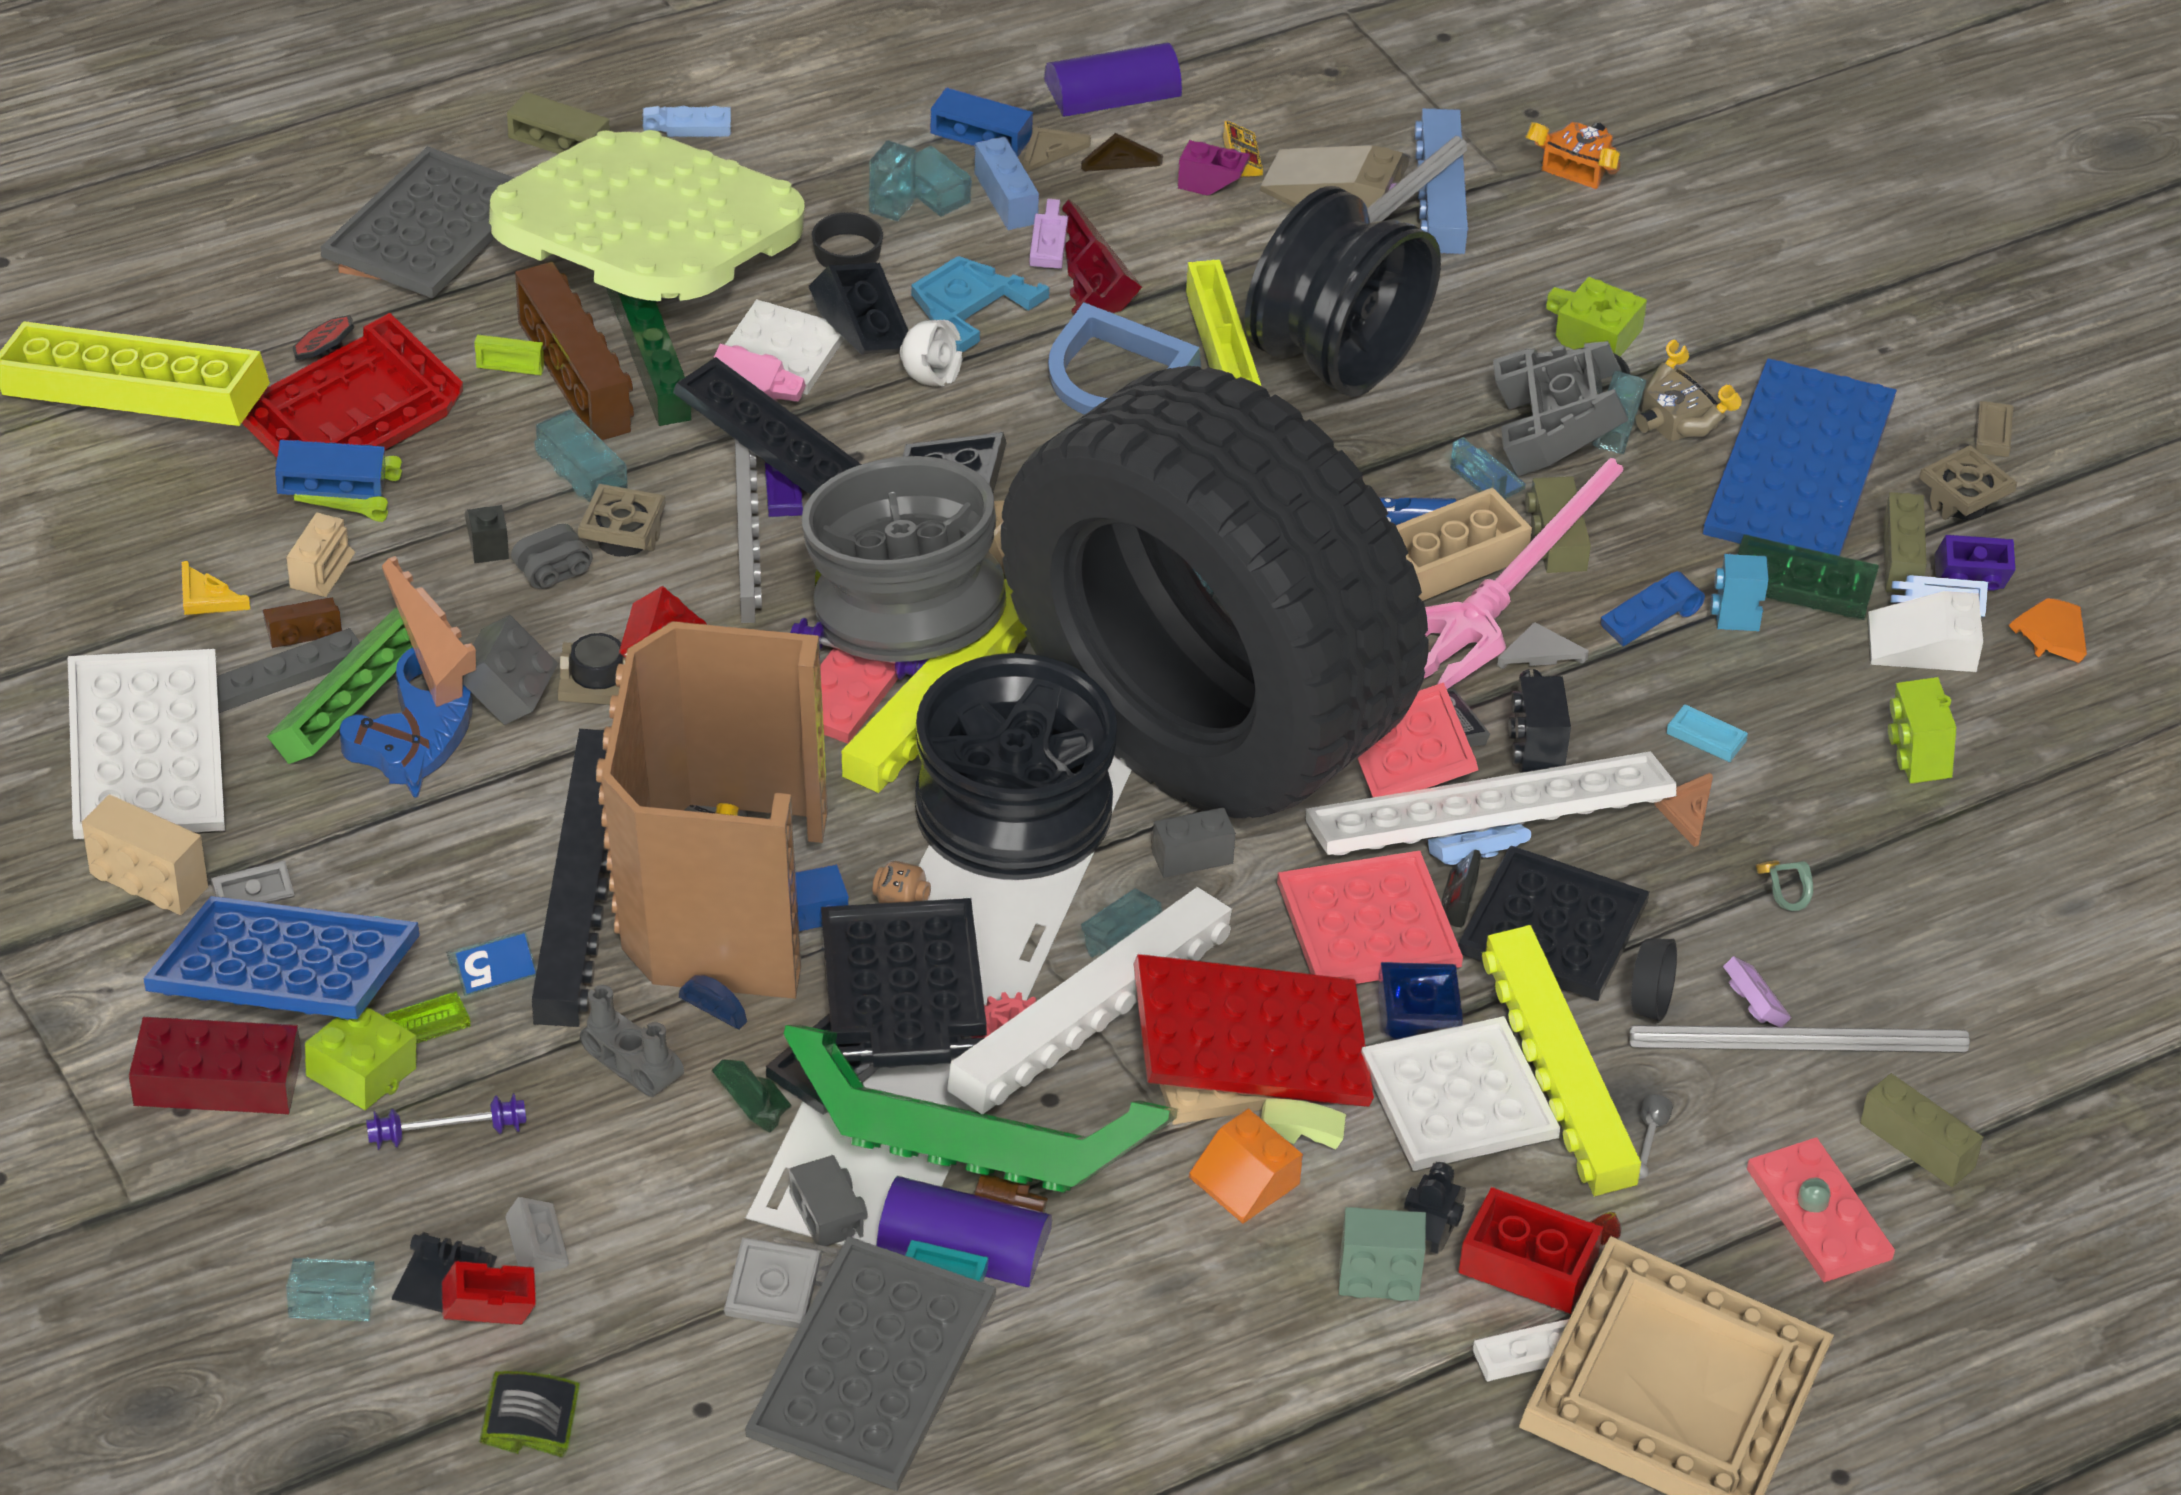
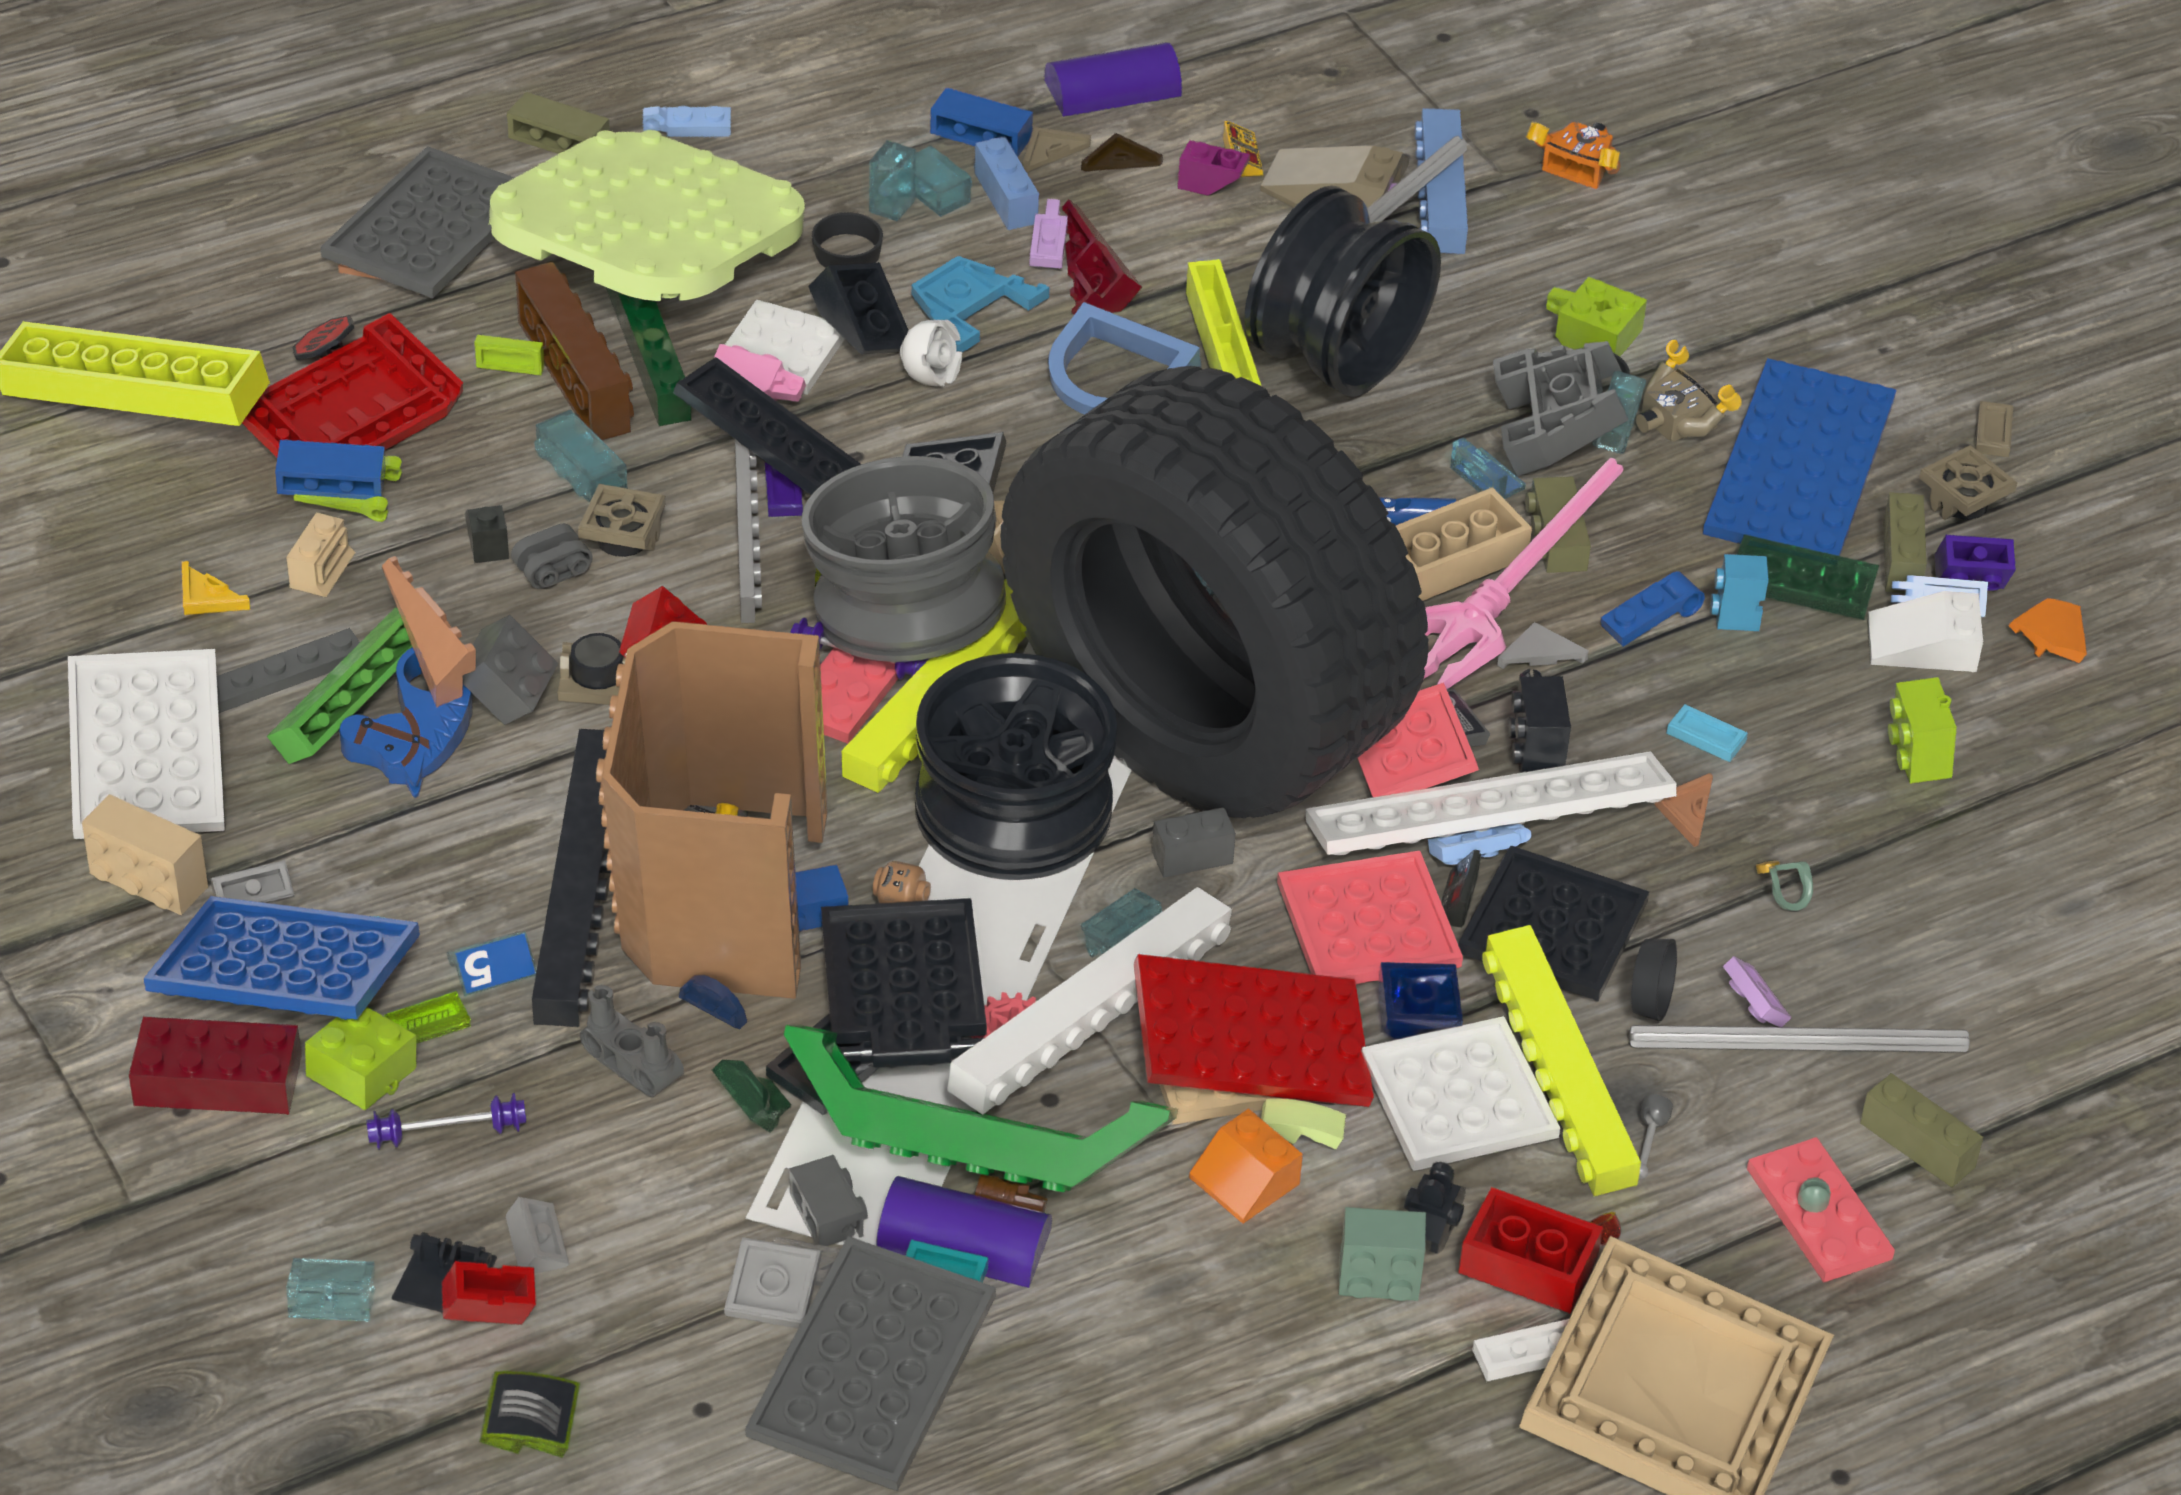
(302, 622): reddish brown bracket -> none

